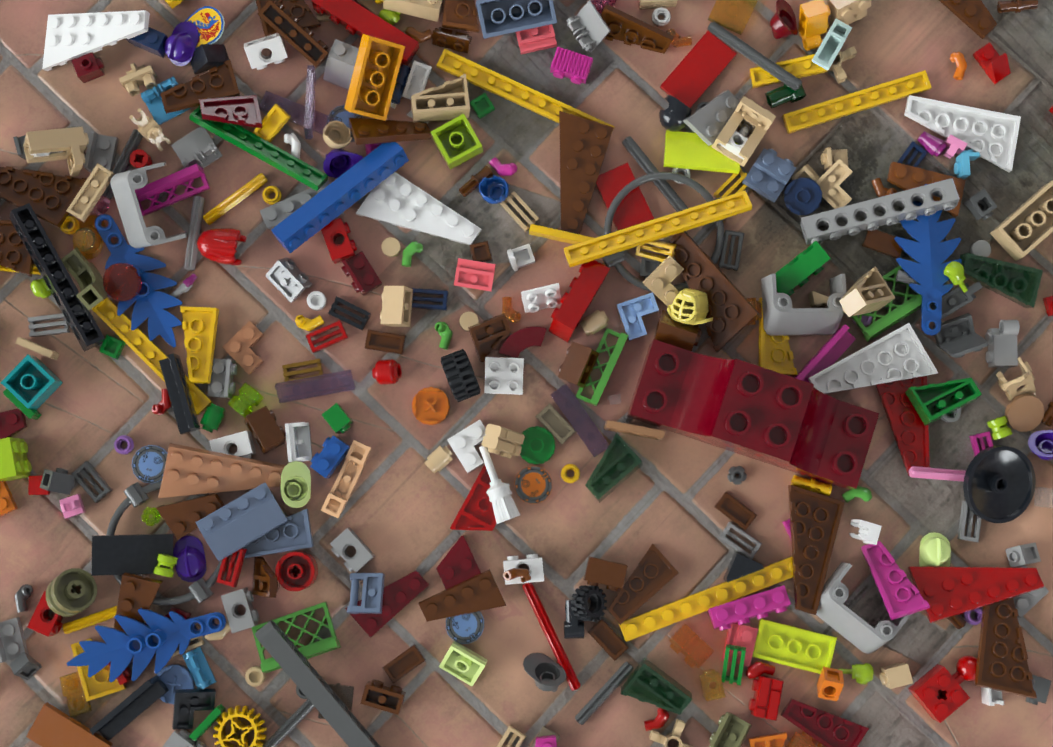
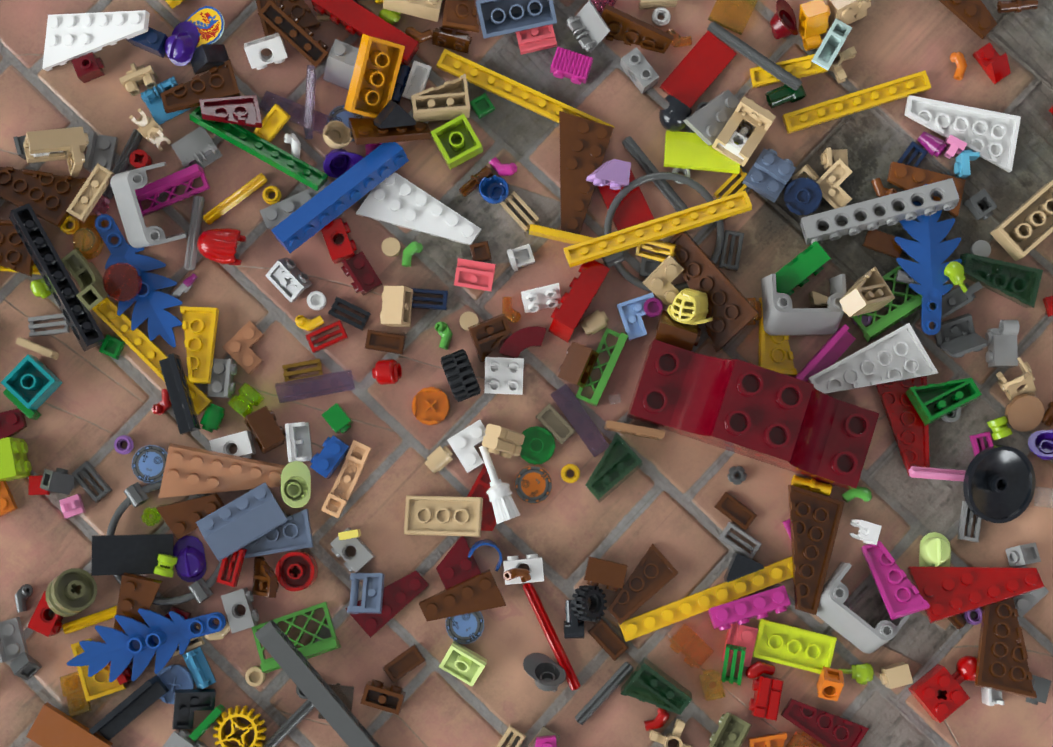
(349, 534): none -> light yellow tile
(393, 116): none -> black slope
(443, 516): none -> tan tile
(490, 543): none -> blue helmet
(612, 173): none -> lavender slope
(639, 70): none -> light grey brick
(653, 307): none -> magenta tile

